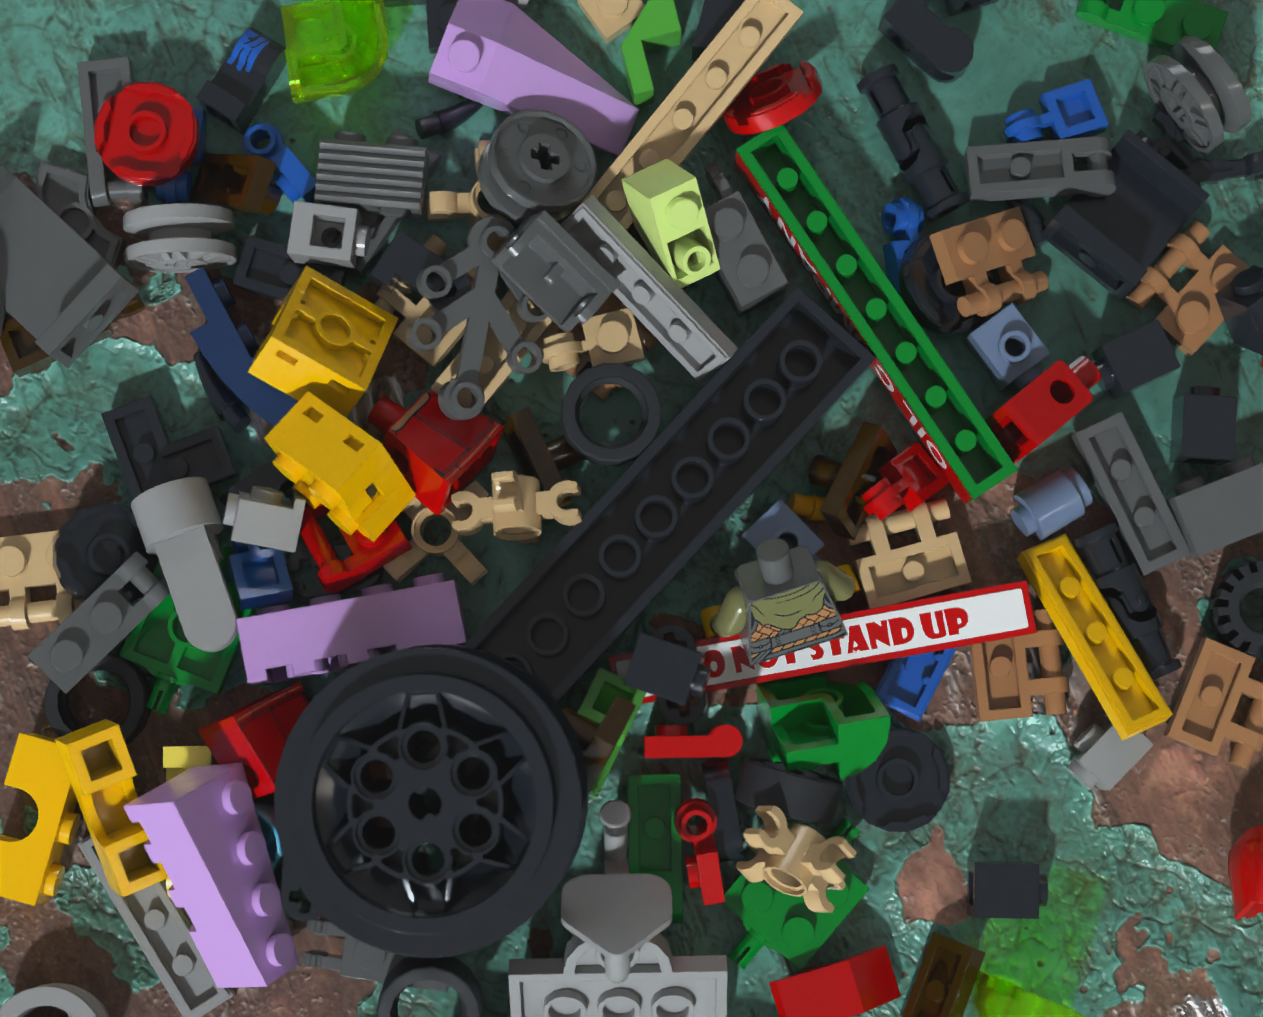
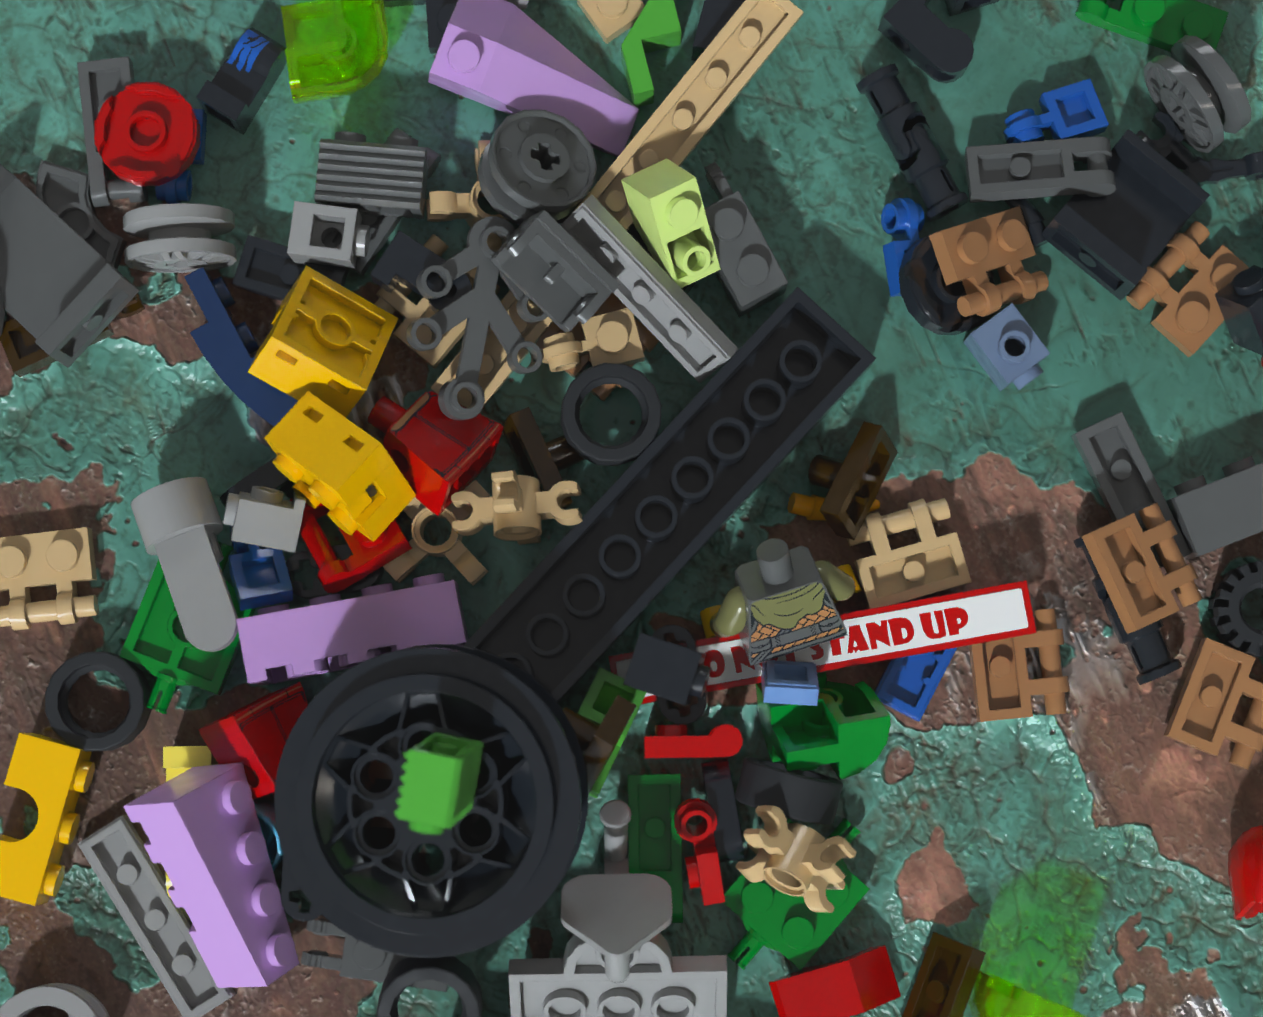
(95, 546): black tile -> none
(98, 624): dark grey plate -> none
(103, 784): yellow arch -> none
(150, 457): black plate -> none
(222, 401): black helmet -> none
(236, 183): dark brown tile -> none
(293, 177): blue plate -> none
(439, 782): none -> bright green brick
(446, 119): black helmet -> none
(773, 98): red tile -> none
(782, 524): sand blue brick -> none
(790, 682): none -> medium blue tile
(873, 313): green brick -> none
(903, 784): black tile -> none
(906, 480): red plate -> none
(1005, 889): black brick -> none
(1043, 406): red torso -> none
(1050, 503): sand blue brick -> none
(1094, 637): yellow tile -> none
(1103, 755): light grey brick -> none
(1131, 570): none -> medium nougat plate
(1135, 360): black brick -> none
(1203, 427): black brick -> none

